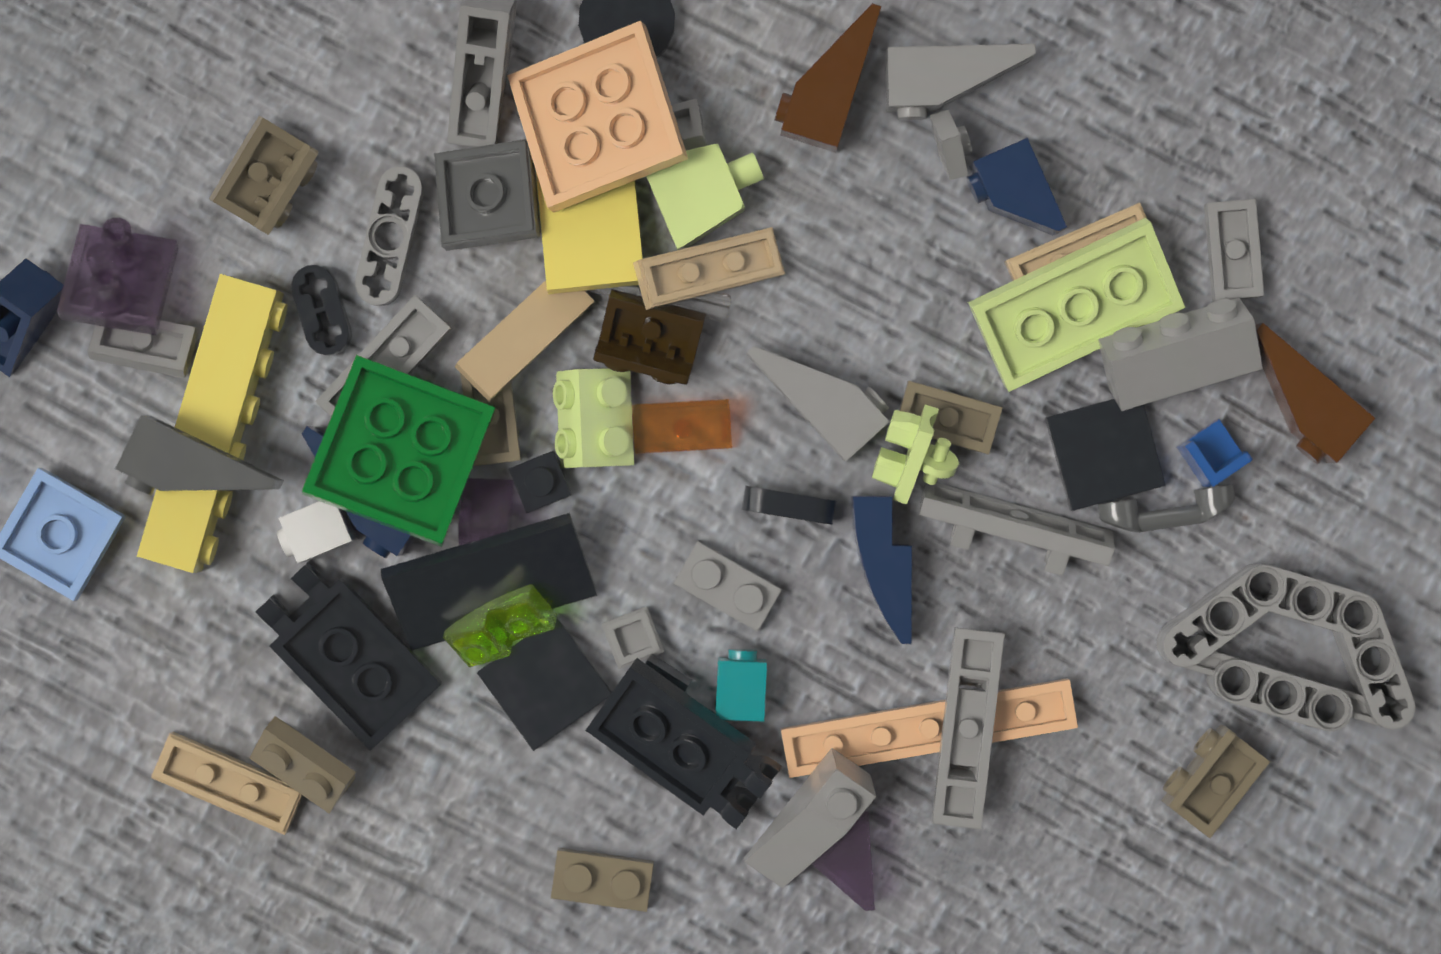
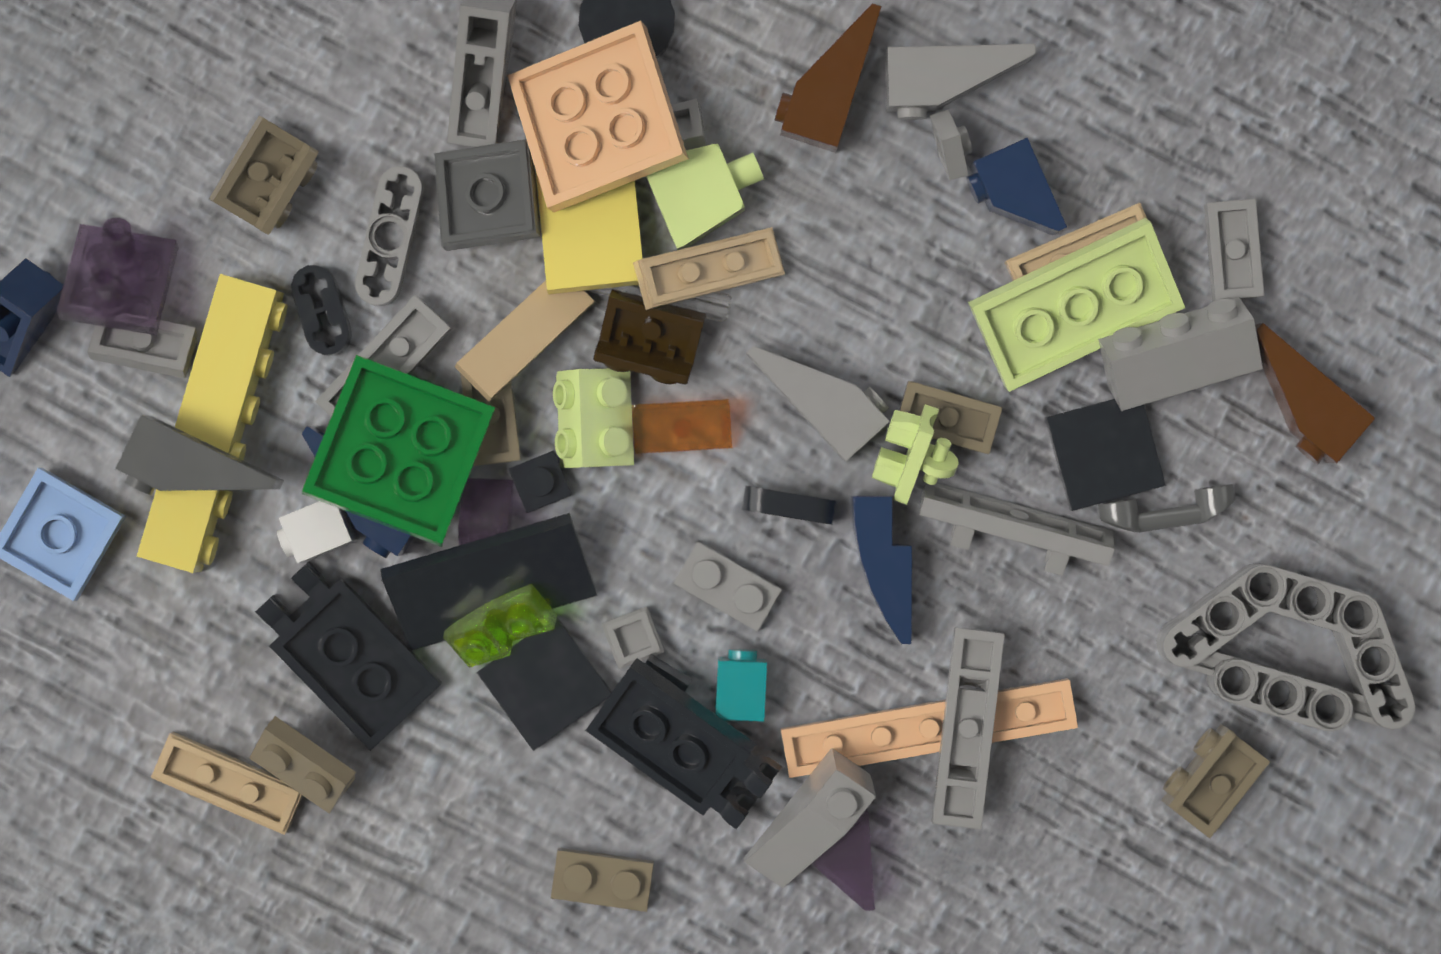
(1213, 454): blue panel -> none

